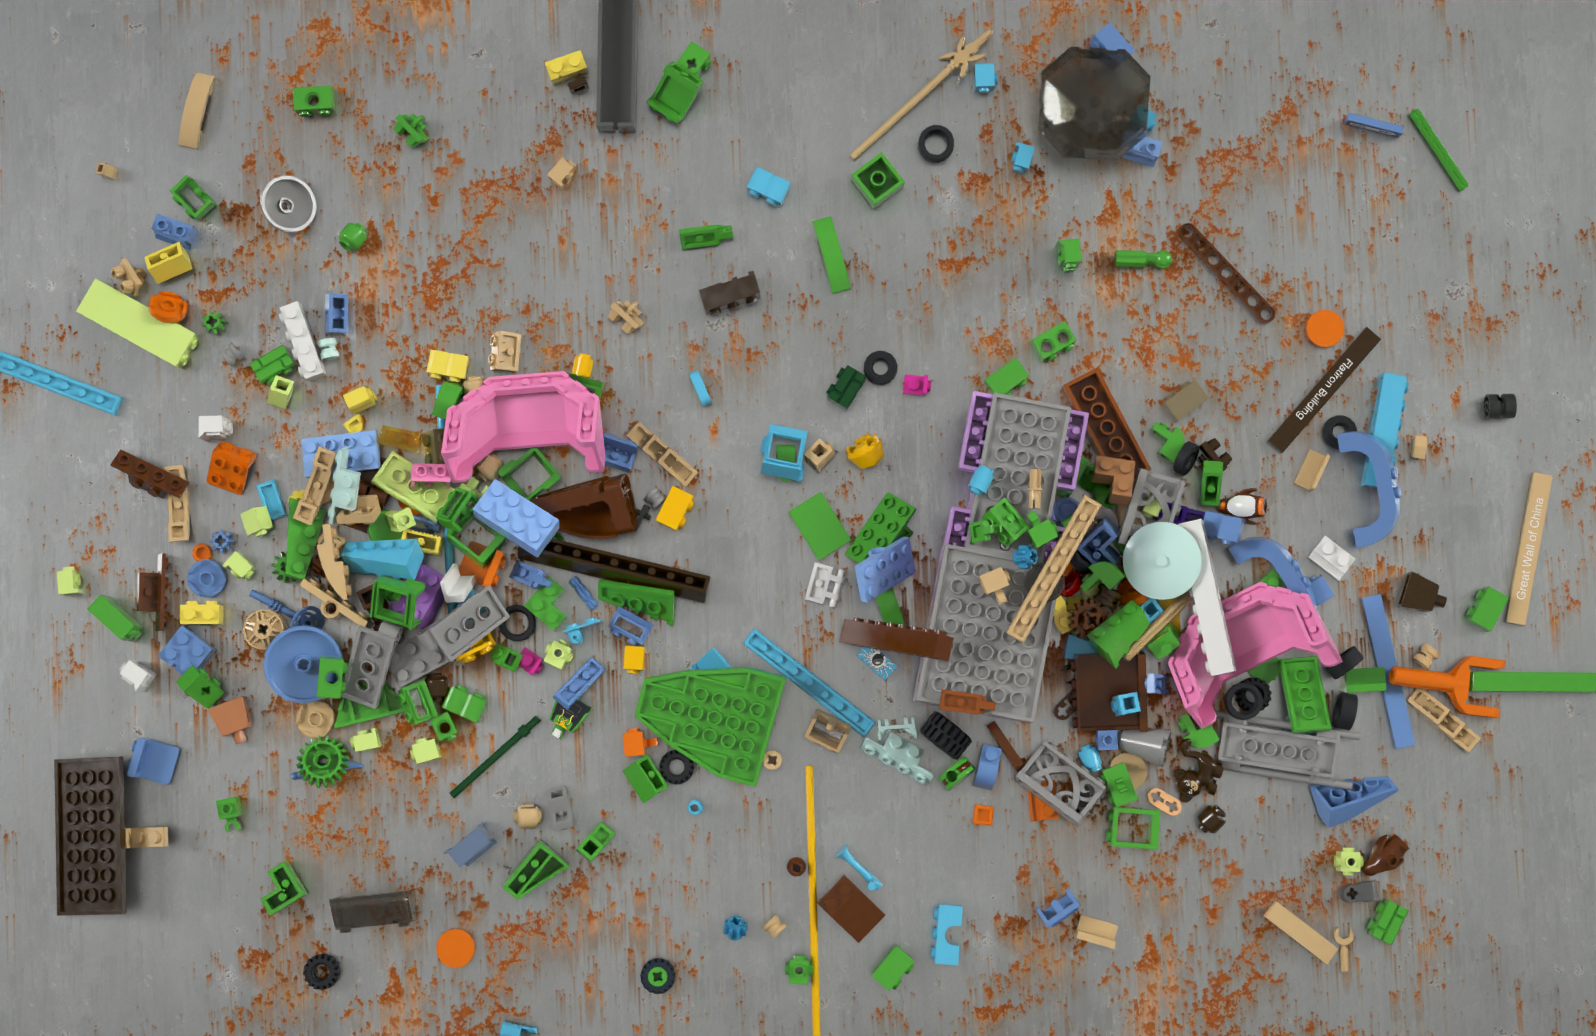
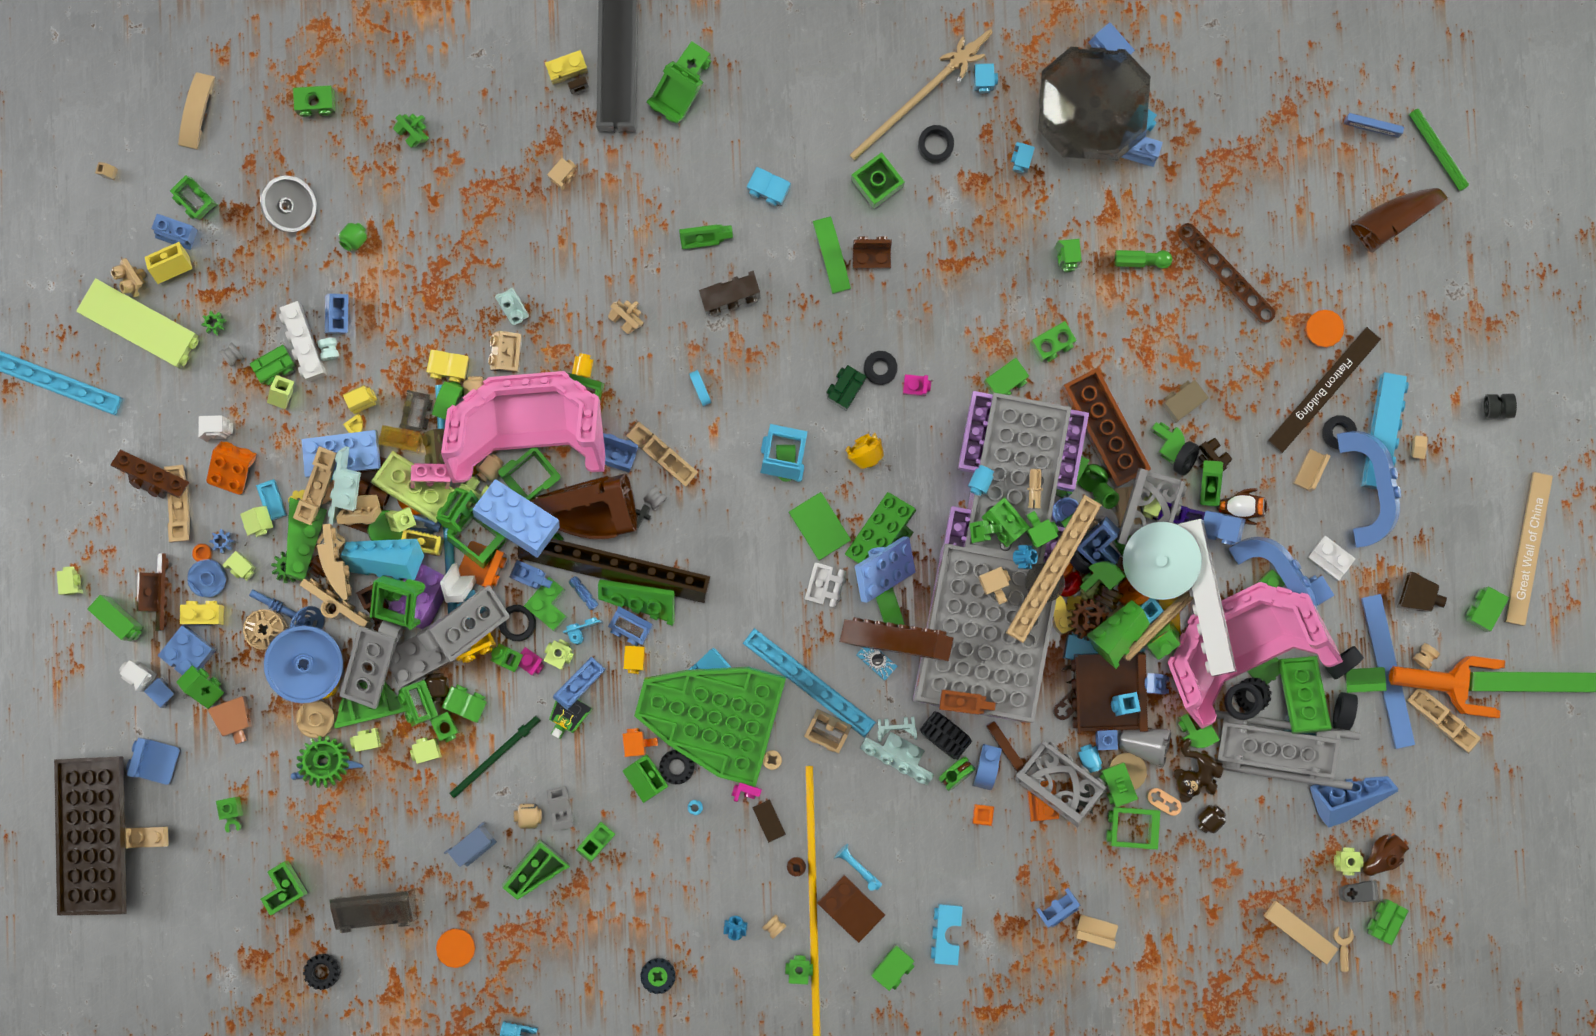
(159, 692): none -> medium blue panel
(167, 307): orange tile -> none
(328, 665): bright green brick -> none
(415, 412): none -> clear smoke window
(512, 306): none -> light aqua hips
(675, 508): yellow brick -> none
(750, 791): none -> dark pink bracket
(769, 820): none -> dark brown tile
(819, 448): tan brick -> none
(872, 253): none -> reddish brown bracket
(1117, 474): medium nougat brick -> none
(1377, 225): none -> reddish brown panel

